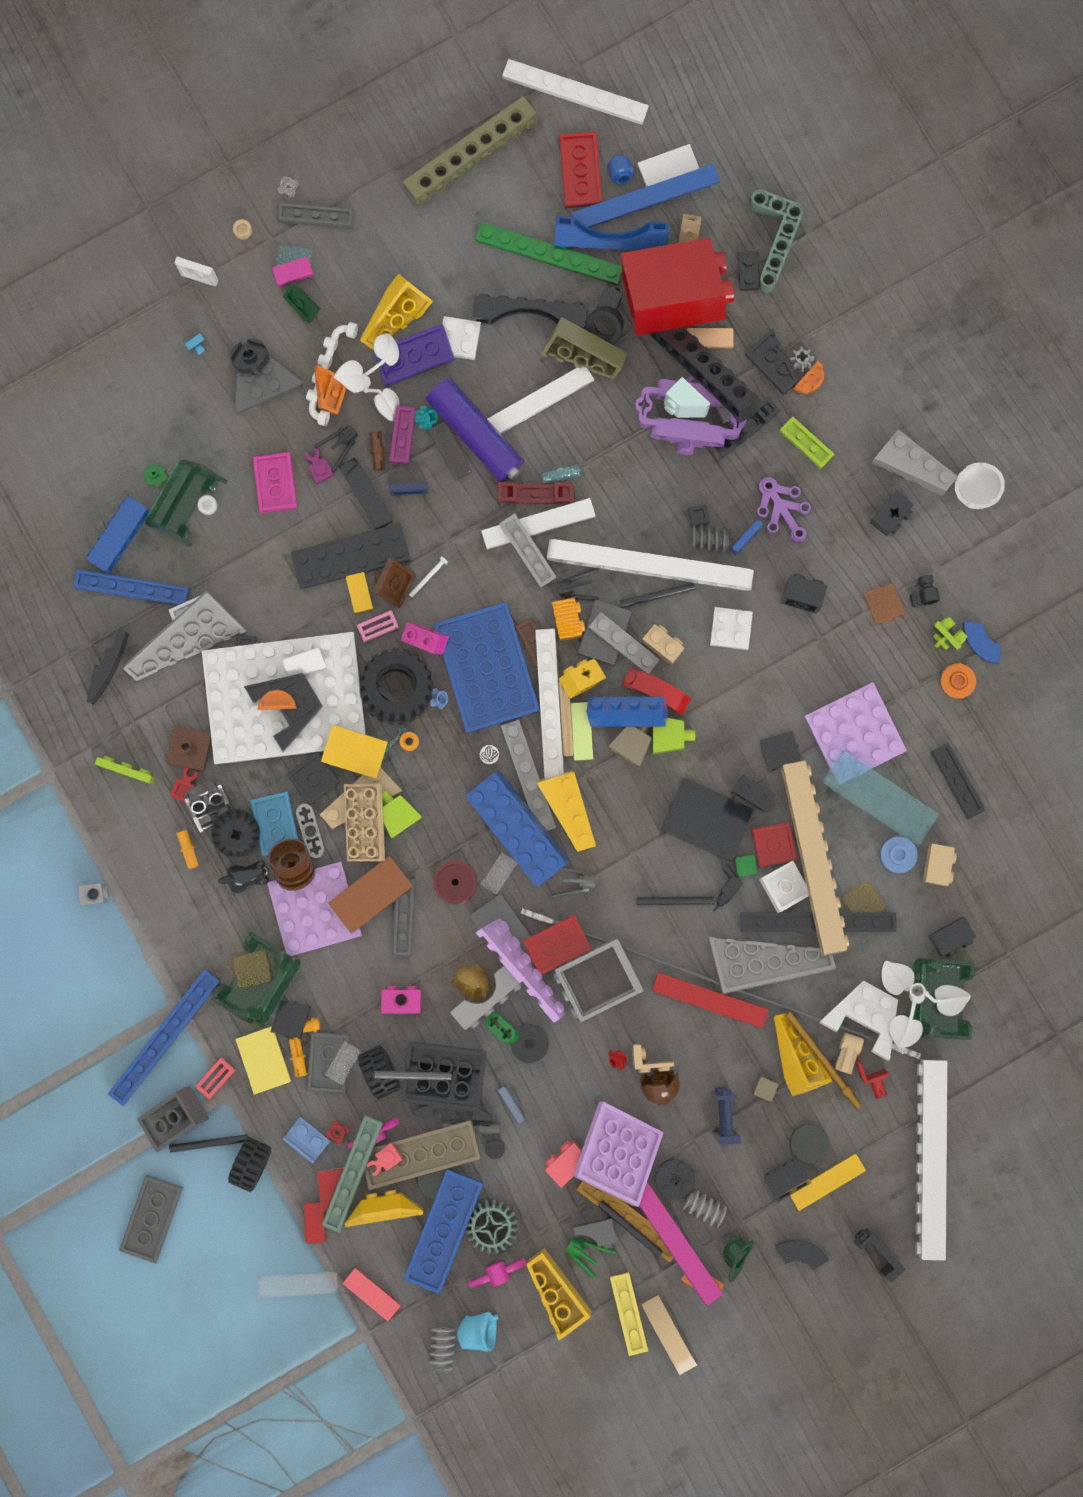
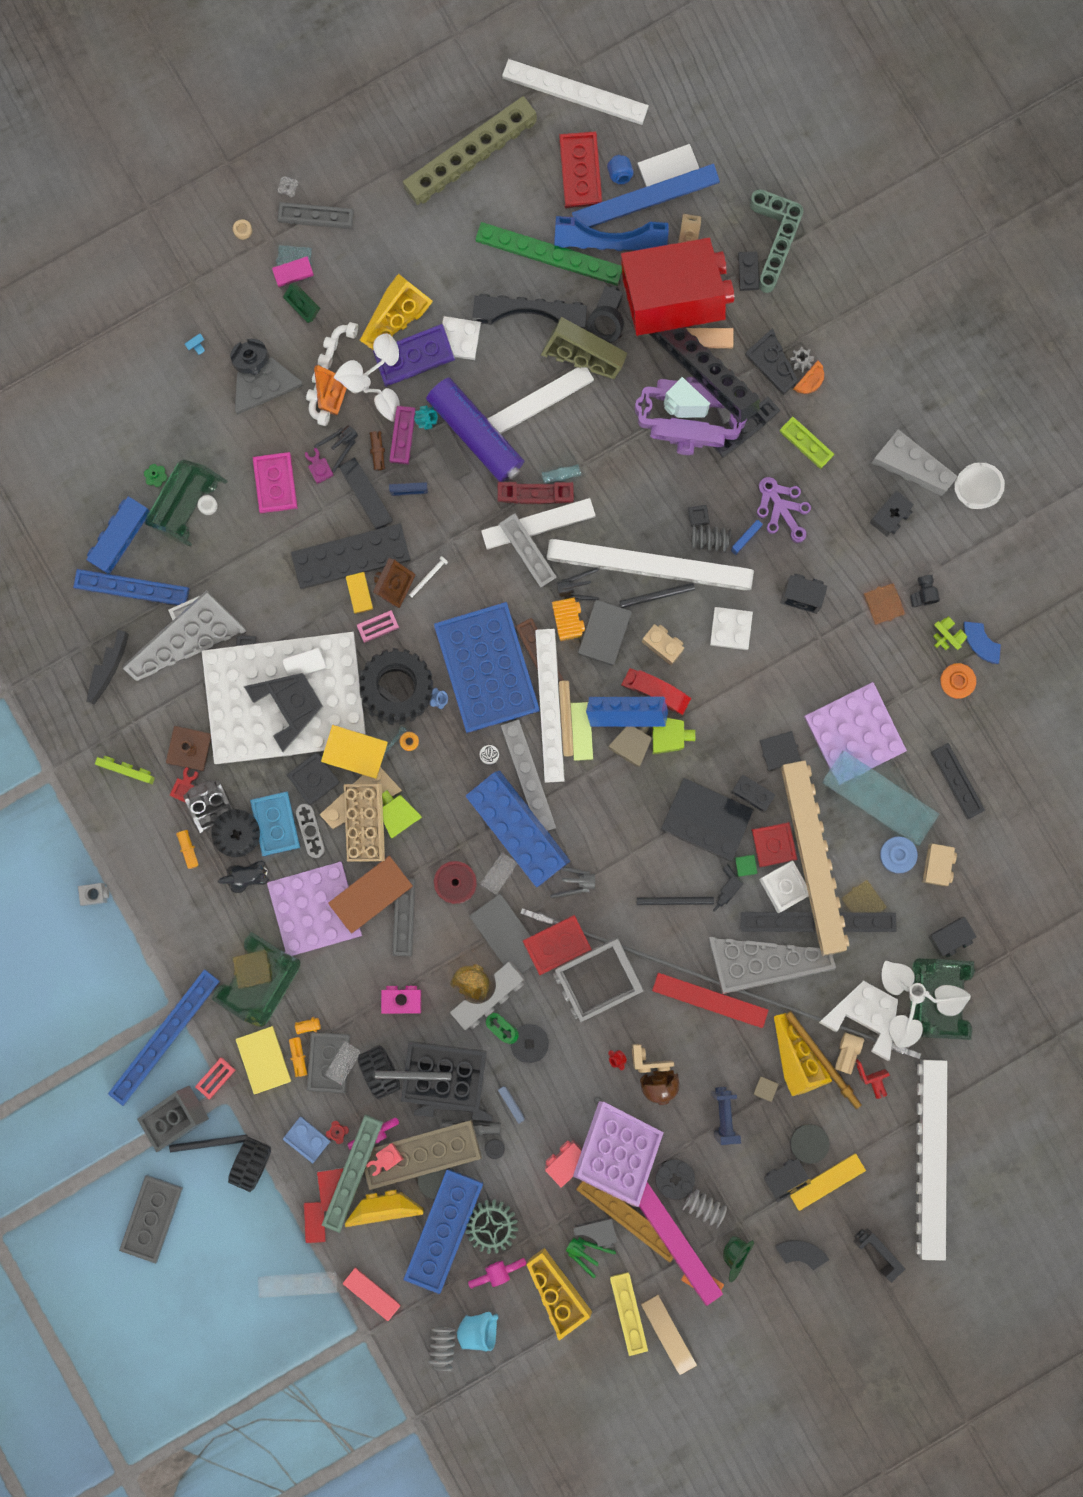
(196, 271): white tile -> none
(276, 701): orange tile -> none
(290, 1019): black piece -> none
(291, 864): reddish brown wheel -> none
(424, 638): dark pink brick -> none
(520, 966): lavender wing -> none
(566, 802): yellow wedge -> none
(582, 677): yellow brick -> none
(623, 643): light grey plate -> none
(630, 1228): black bar -> none

